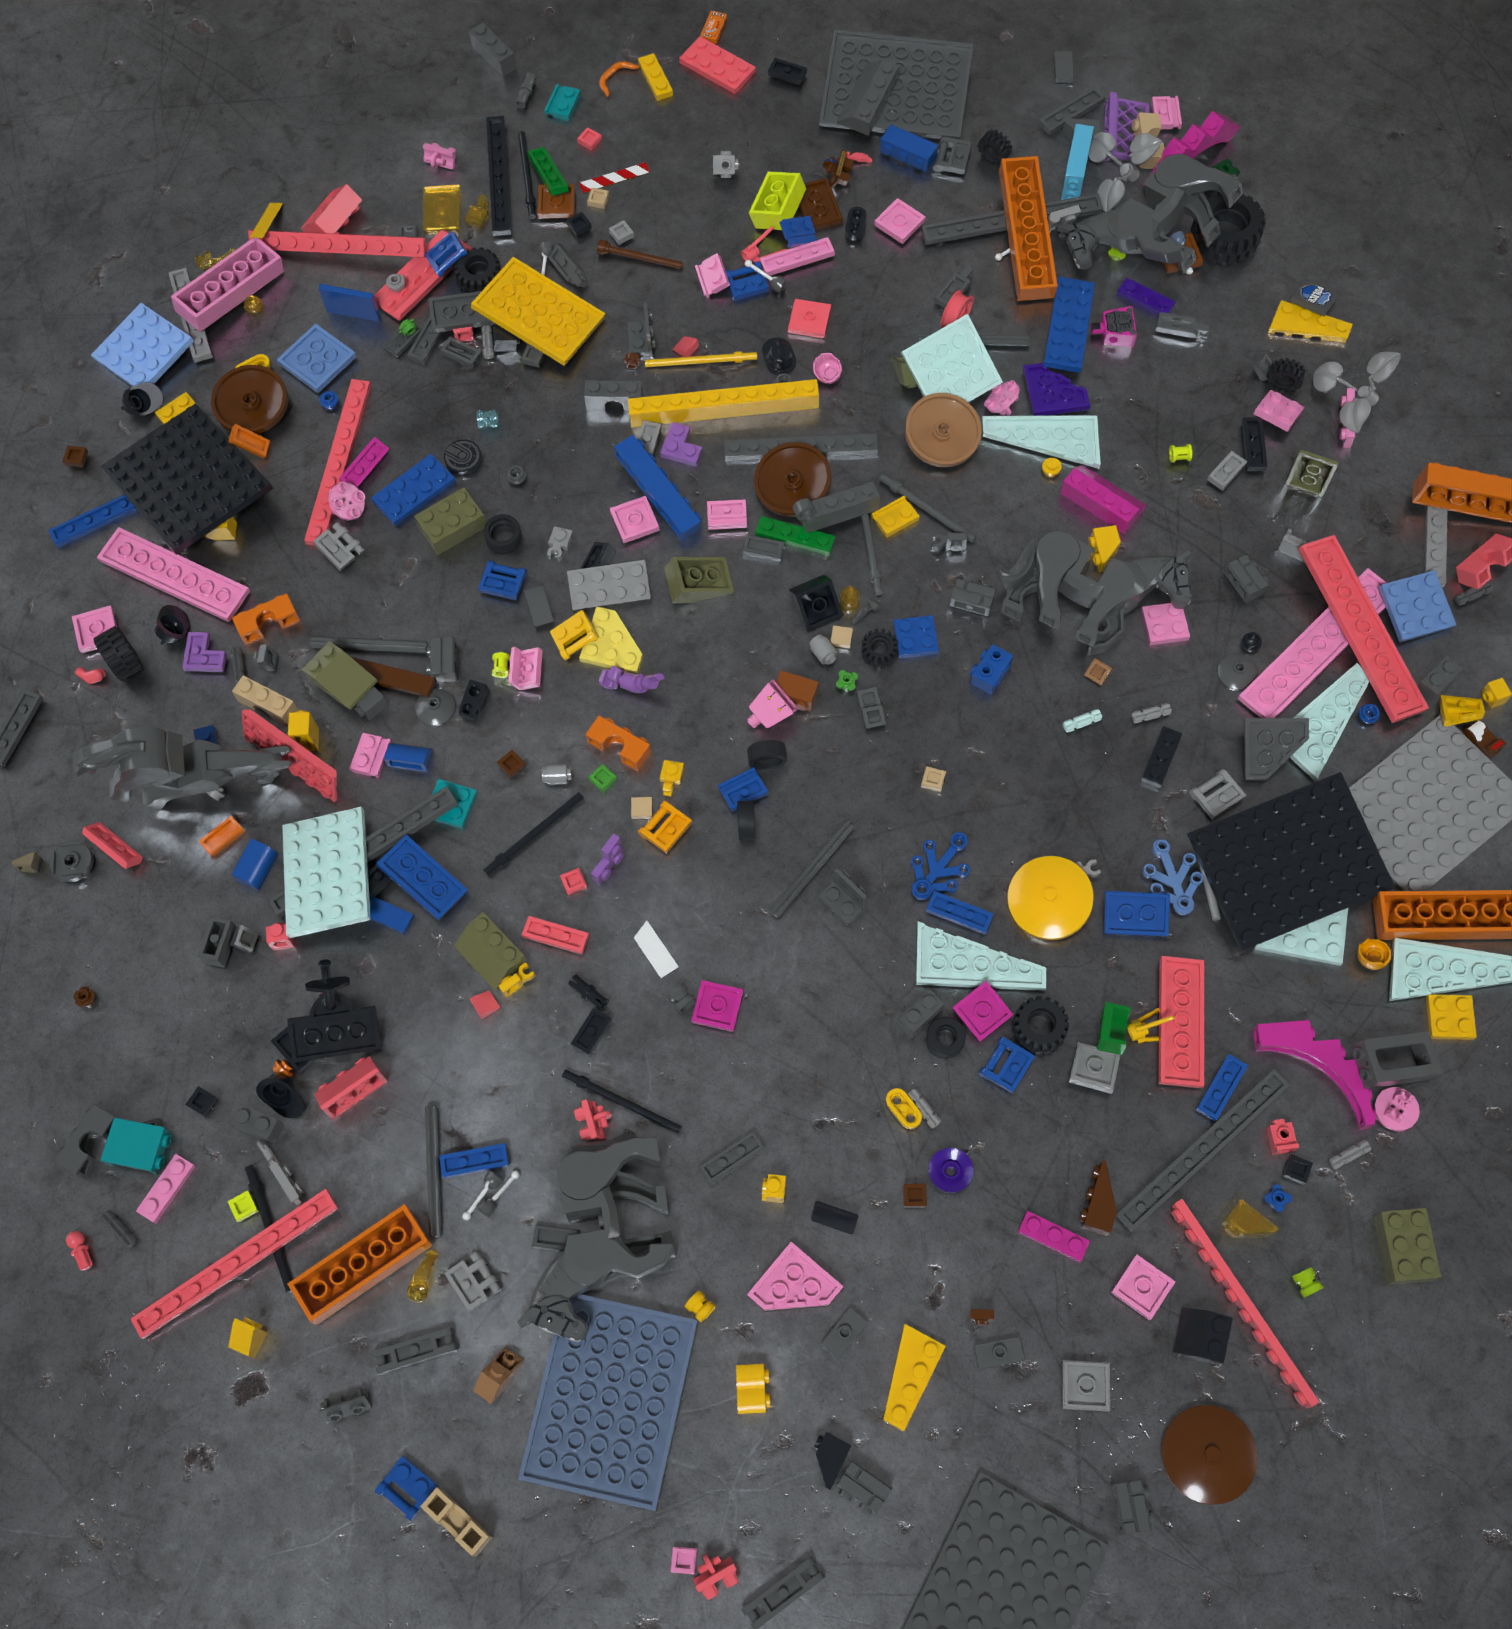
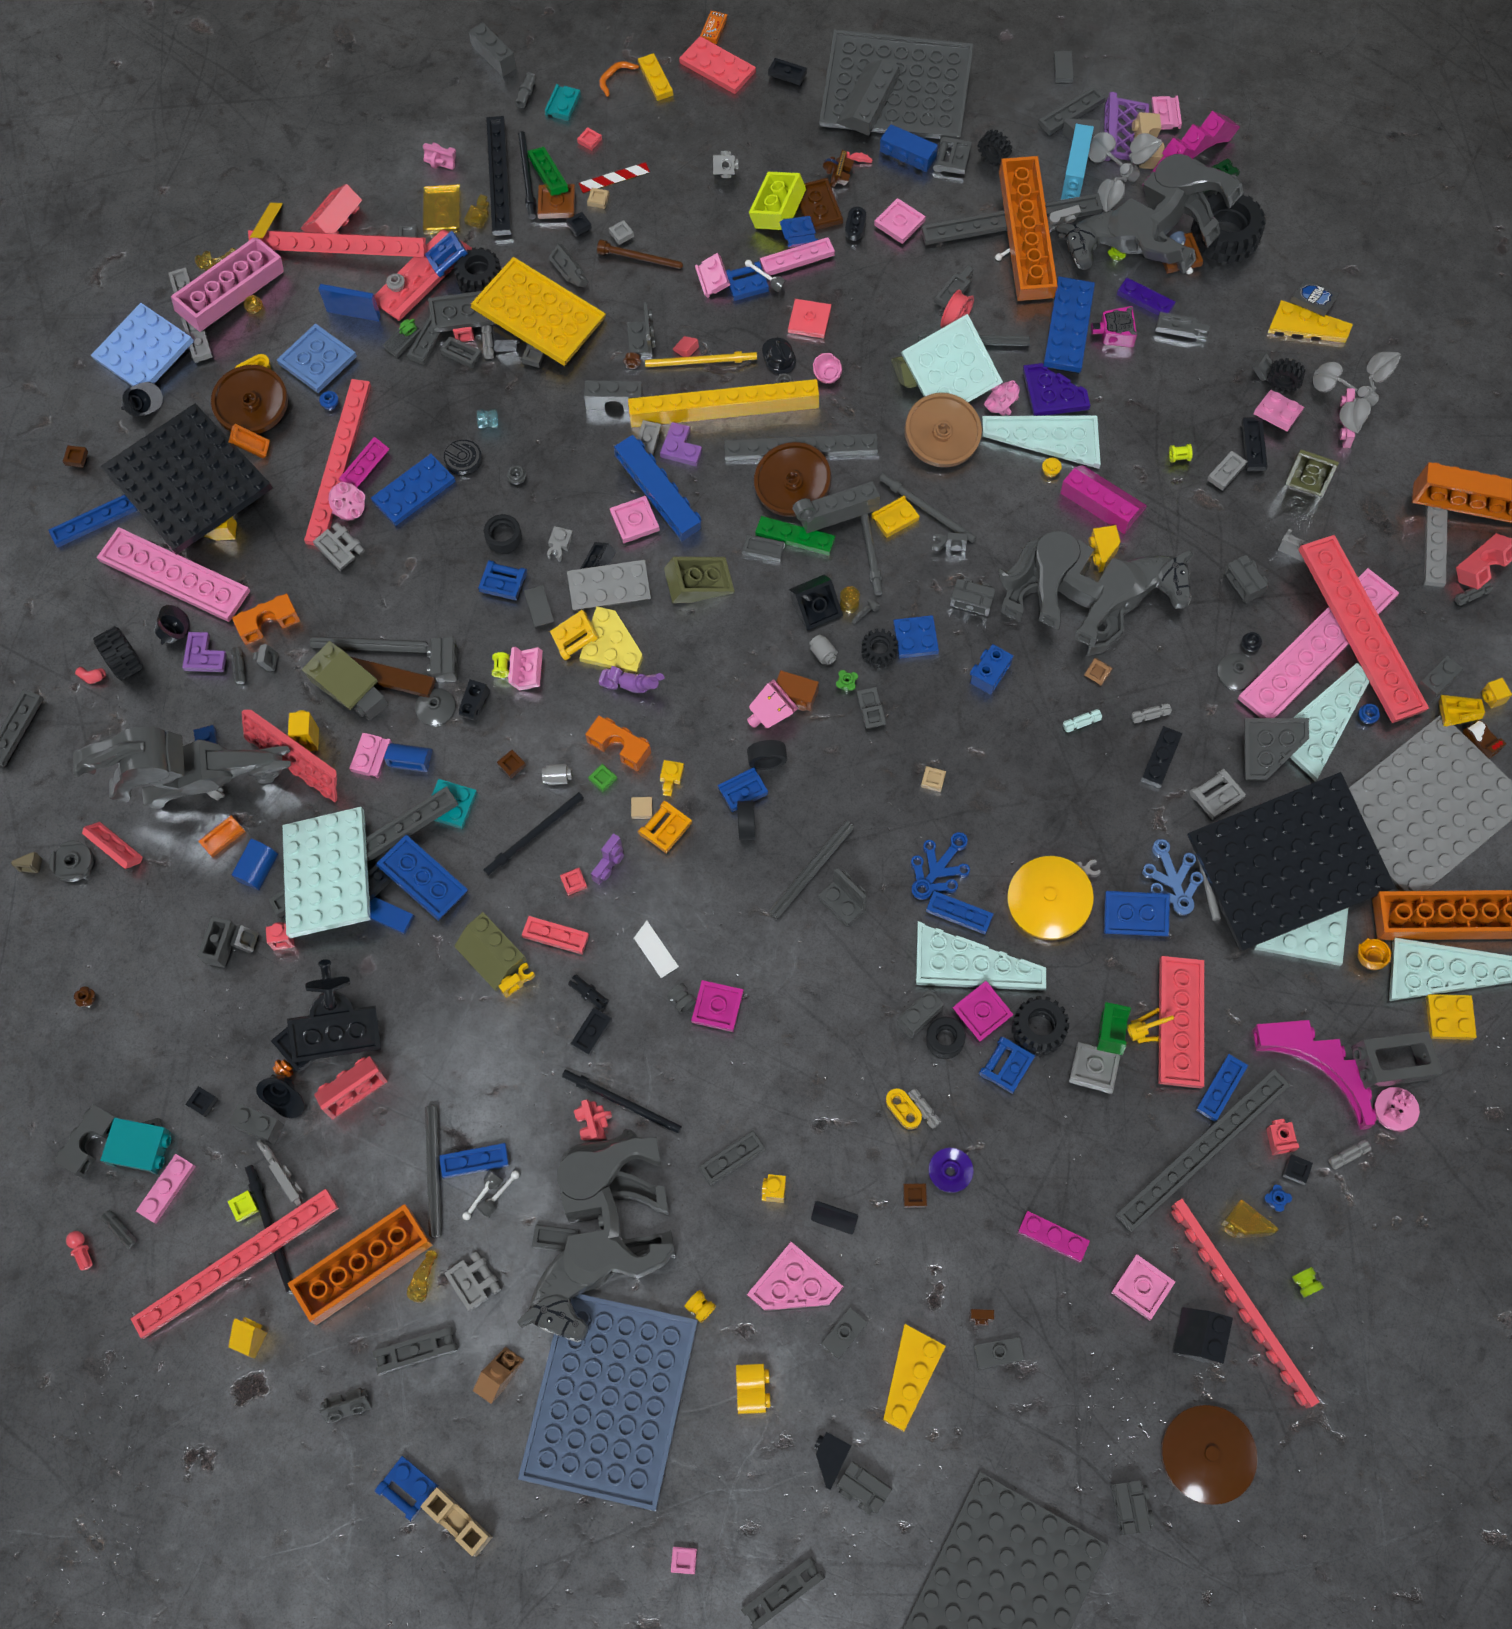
(91, 625): bright pink plate -> none
(174, 407): yellow plate -> none
(256, 695): tan arch -> none
(450, 521): olive brick -> none
(485, 1004): coral slope -> none
(545, 251): dark grey hinge -> none
(713, 1571): coral hips -> none
(726, 514): bright pink plate -> none
(752, 252): coral plant -> none
(841, 637): tan tile -> none
(1086, 1386): light grey plate -> none
(1101, 1209): reddish brown slope -> none
(1165, 624): bright pink plate -> none
(1407, 1246): olive brick -> none
(1417, 606): medium blue plate -> none

